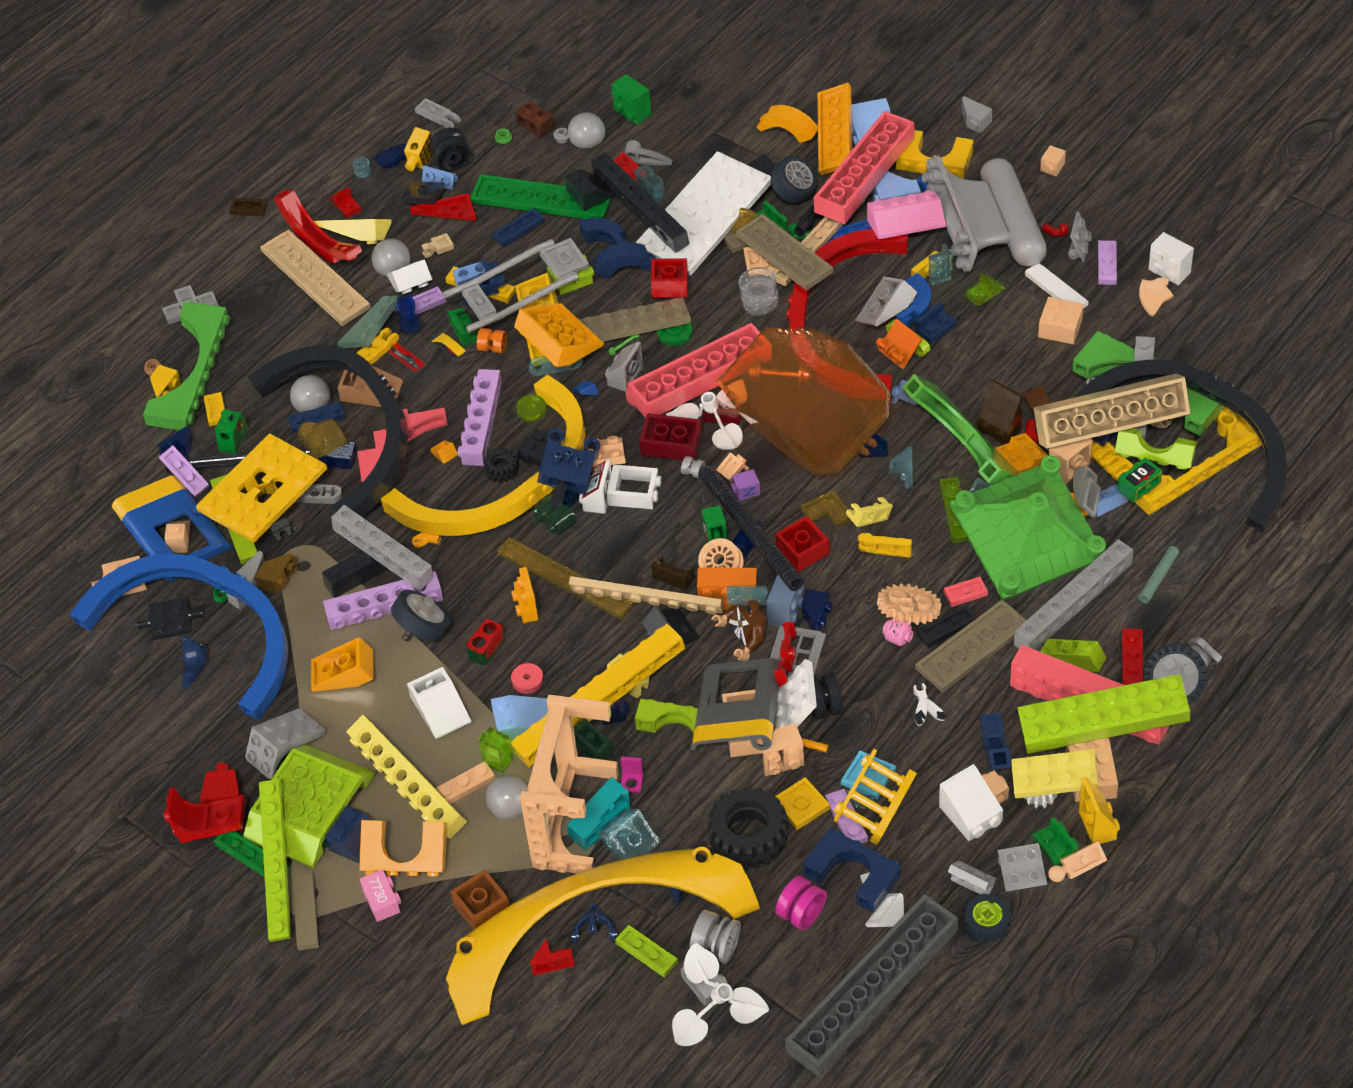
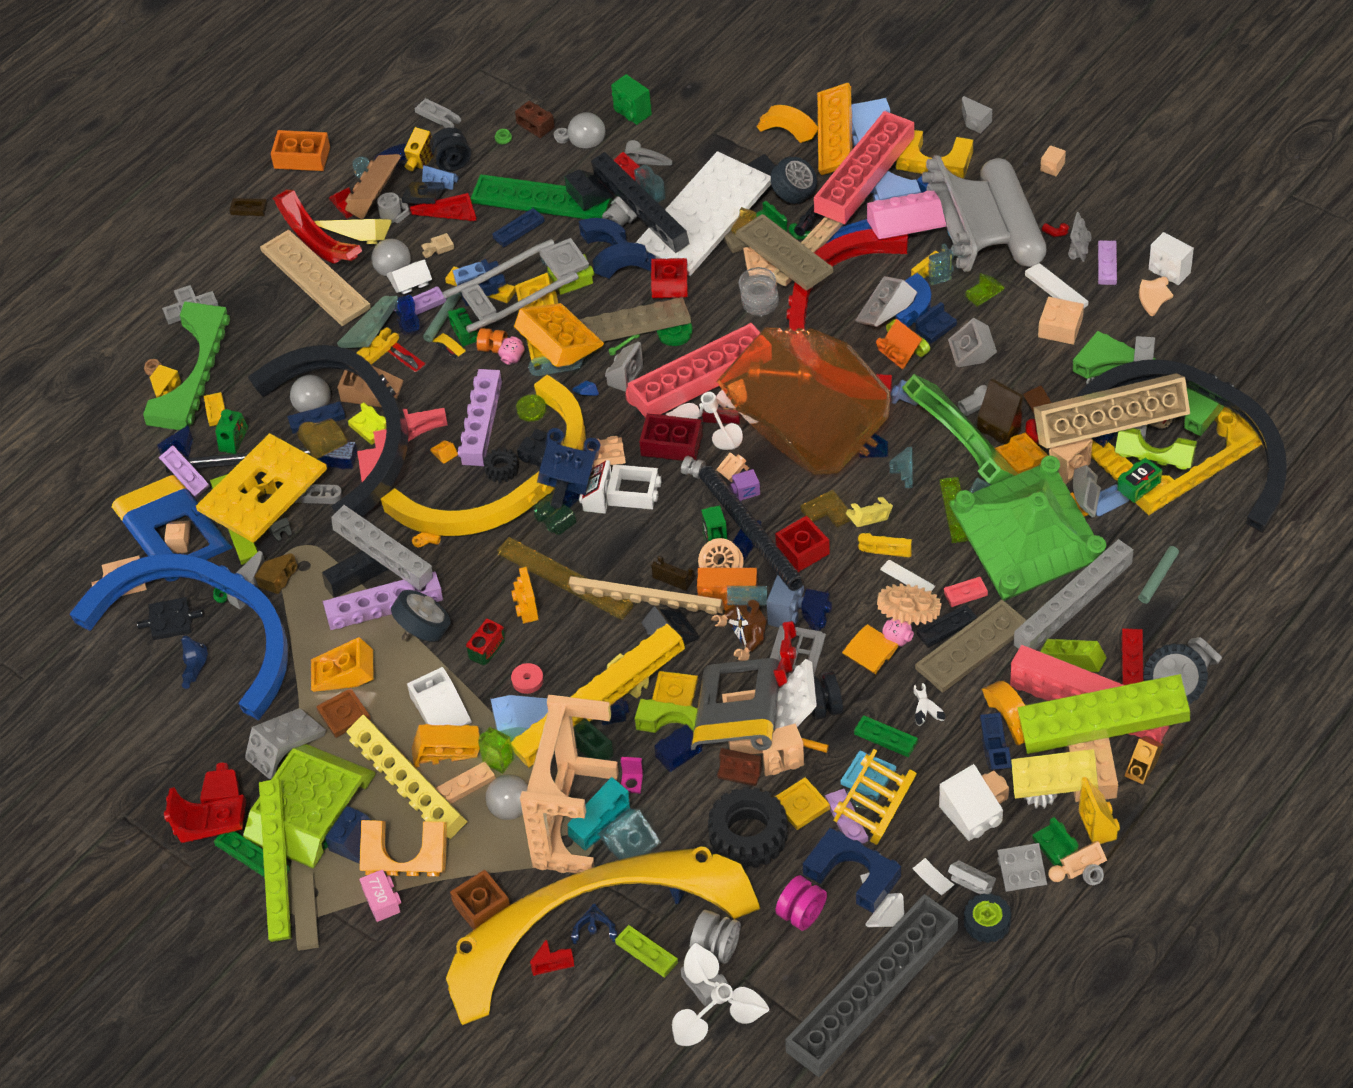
(300, 150): none -> orange brick
(342, 712): none -> dark orange plate
(367, 422): none -> neon yellow bracket
(371, 184): none -> medium nougat slope
(390, 207): none -> light grey piece
(441, 317): none -> sand green piece
(444, 742): none -> light orange wedge
(511, 350): none -> bright pink head
(619, 212): none -> light grey piece
(675, 688): none -> yellow tile
(676, 748): none -> clear blue brick
(739, 767): none -> copper bracket
(870, 649): none -> light orange slope
(886, 736): none -> green plate
(906, 576): none -> white sticker
(932, 877): none -> white sticker
(972, 344): none -> light grey slope
(973, 403): none -> light grey piece
(1006, 700): none -> light orange arch
(1098, 874): none -> light grey plate
(1144, 759): none -> pearl gold slope

